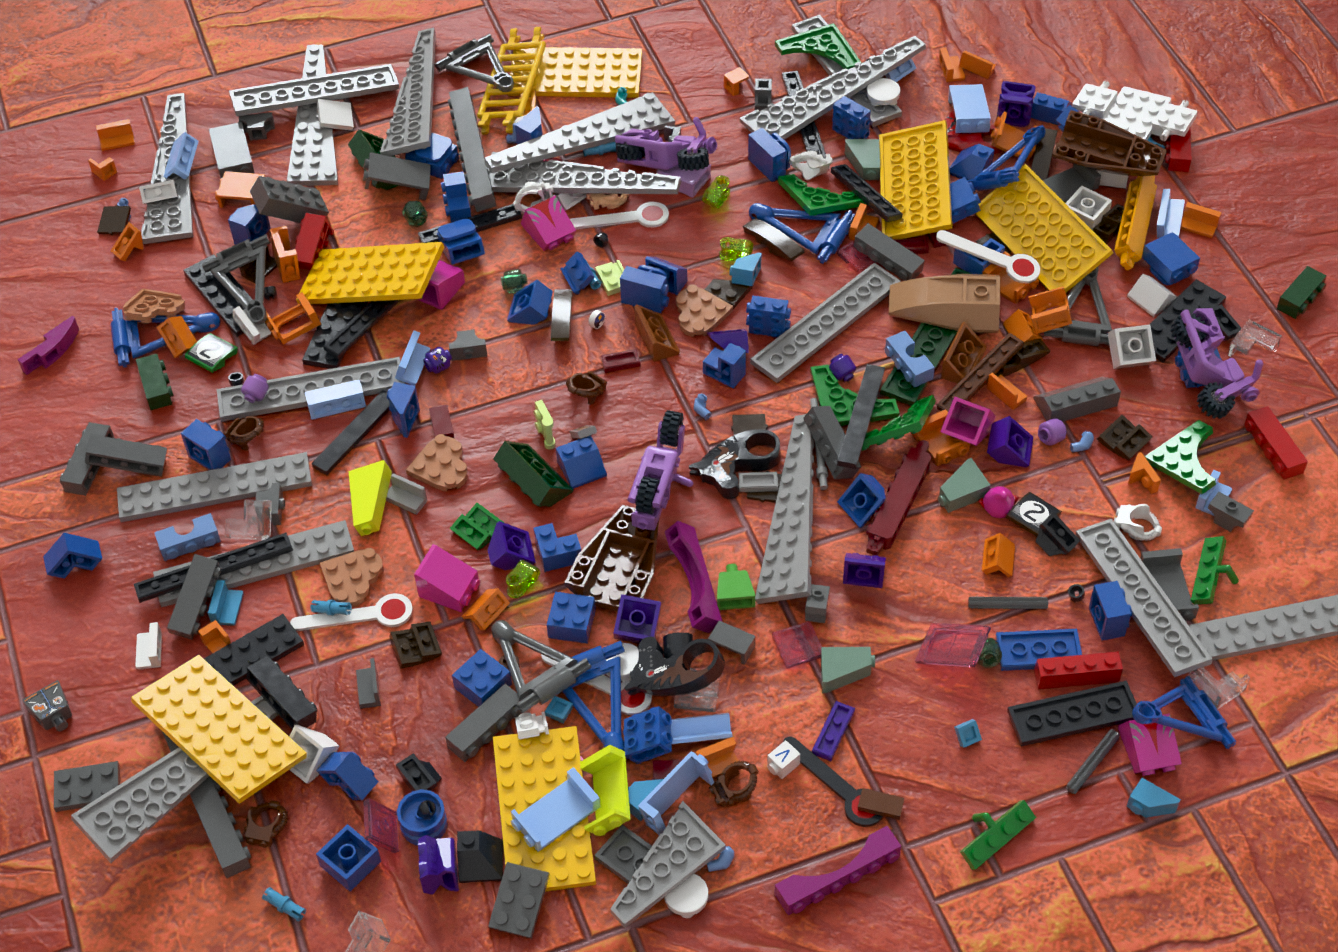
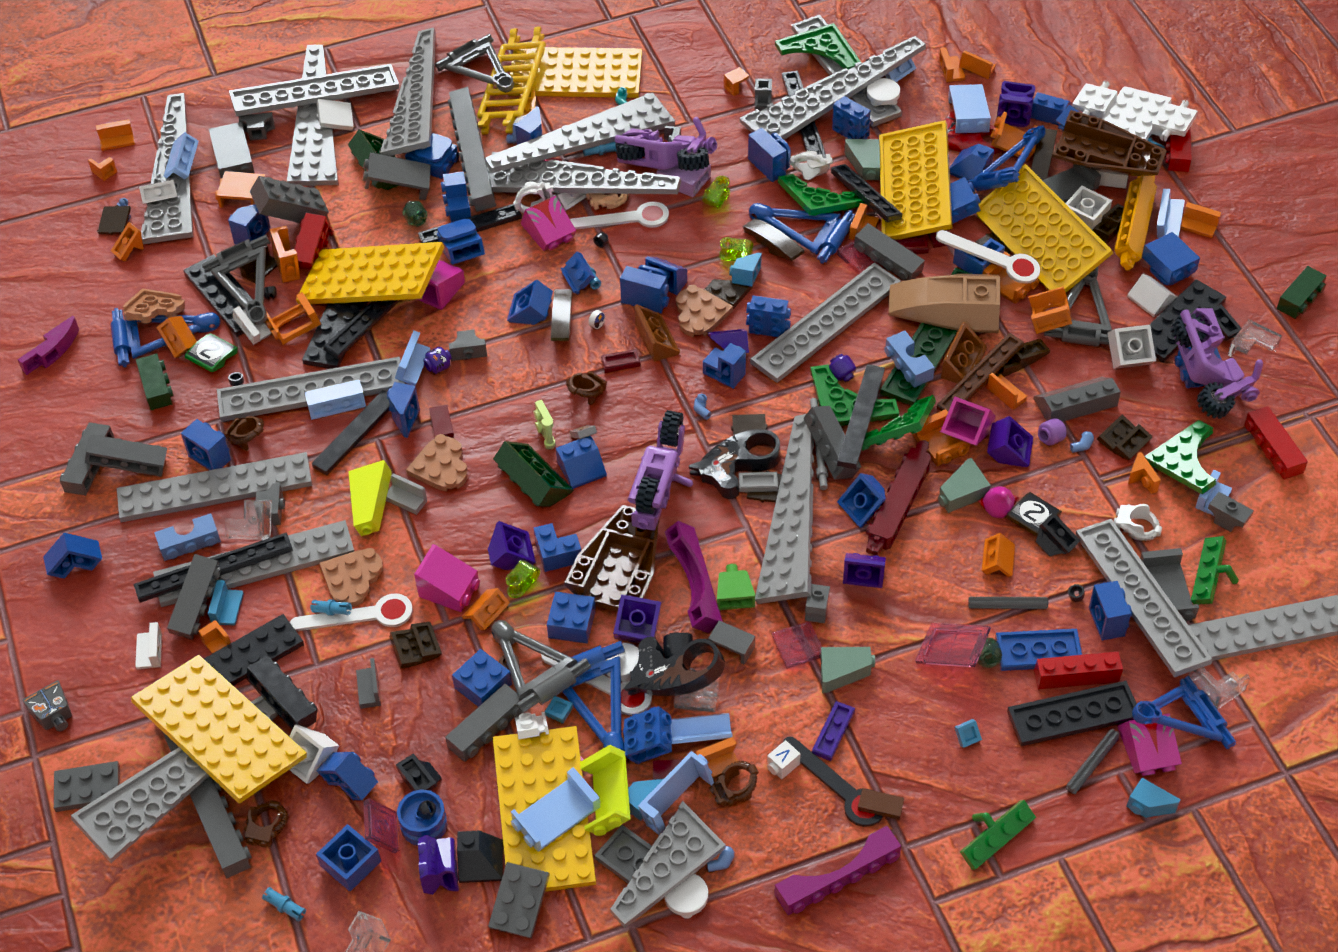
(255, 388): medium lavender head -> none
(476, 526): green slope -> none
(513, 280): clear green head -> none
(610, 276): yellowish green plate -> none
(1021, 326): orange panel -> none

